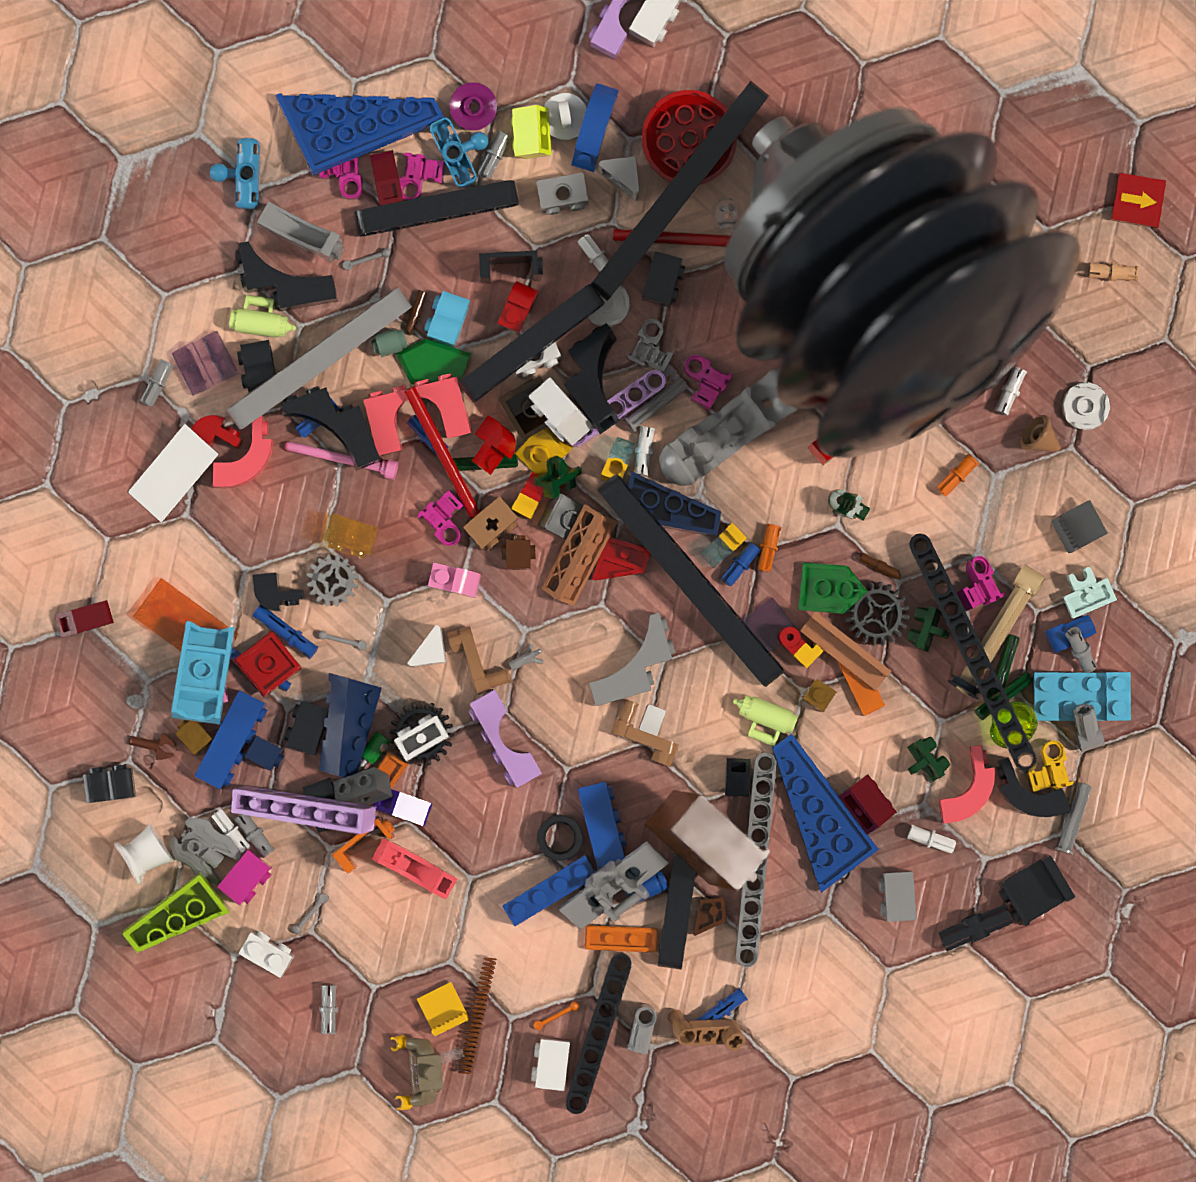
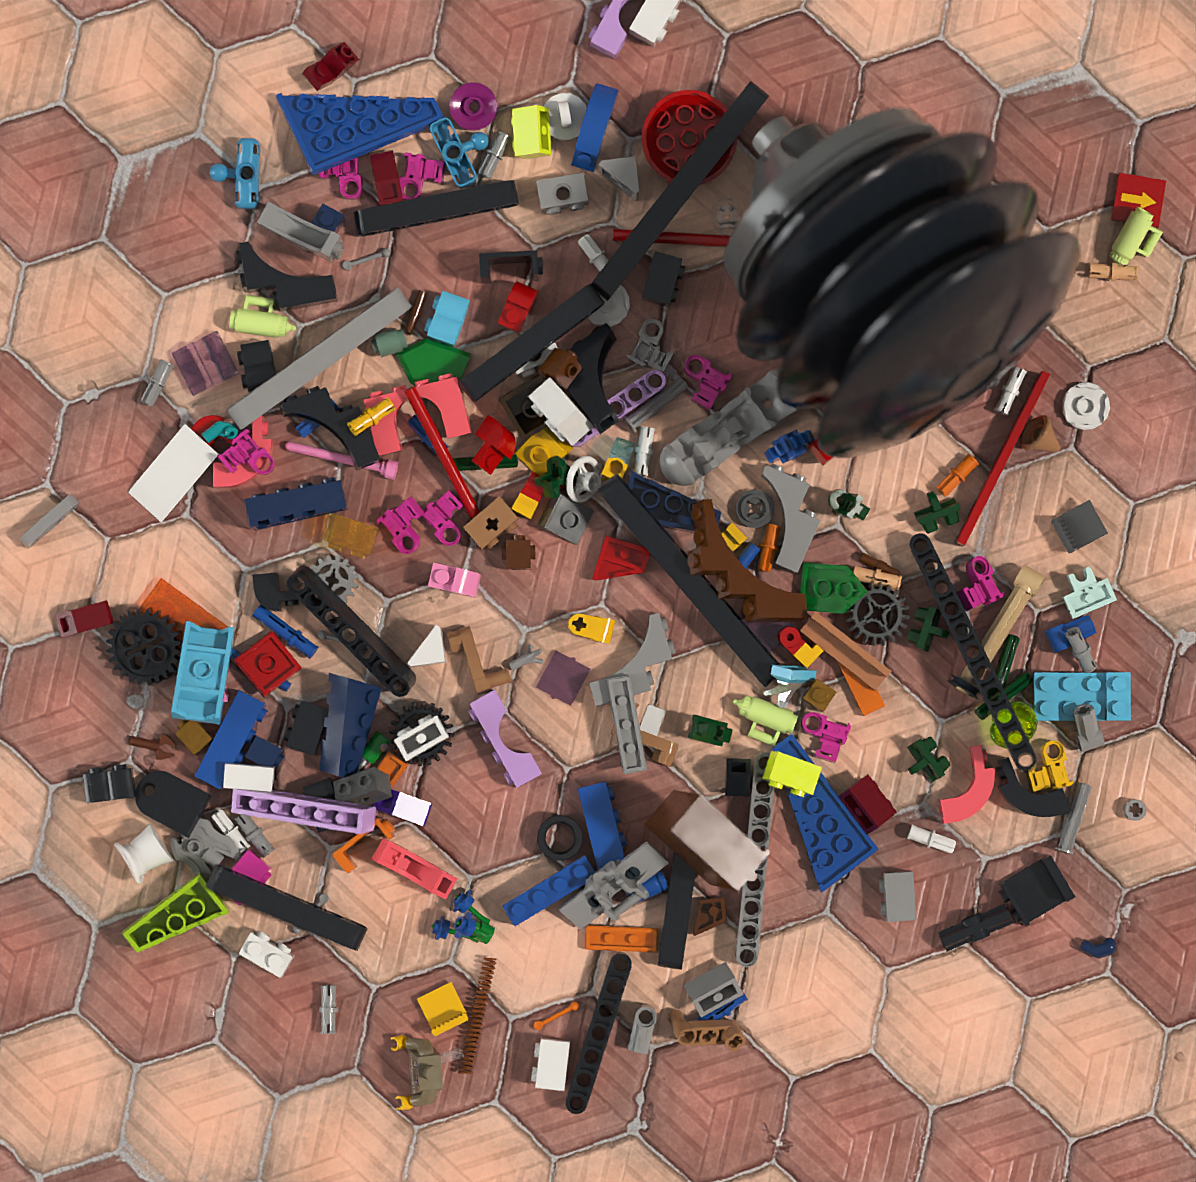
(49, 521): none -> light grey beam
(153, 665): none -> black gear
(173, 801): none -> black tile
(221, 429): none -> teal arm
(245, 449): none -> dark pink piece
(248, 777): none -> white tile
(286, 907): none -> black beam
(296, 504): none -> dark blue wedge
(329, 219): none -> dark blue brick
(331, 66): none -> dark red slope
(349, 619): none -> black beam
(371, 416): none -> yellow pin
(397, 523): none -> dark pink piece
(465, 926): none -> blue plant
(561, 367): none -> reddish brown brick
(563, 678): none -> clear purple piece
(581, 558): nougat fence -> none
(586, 480): none -> white piece
(595, 629): none -> yellow piece
(626, 724): none -> light grey tile
(709, 731): none -> dark green hips
(713, 989): none -> light grey brick
(733, 580): none -> reddish brown arch
(754, 497): none -> dark grey gear
(789, 446): none -> blue gear
(789, 679): none -> piece
(791, 773): none -> neon yellow brick
(798, 525): none -> light grey arch
(831, 736): none -> dark pink piece
(867, 575): none -> light nougat pin
(946, 509): none -> dark green hips
(1001, 459): none -> red tile
(1101, 950): none -> dark blue arm
(1129, 815): none -> light grey bush
(1132, 235): none -> yellowish green piece

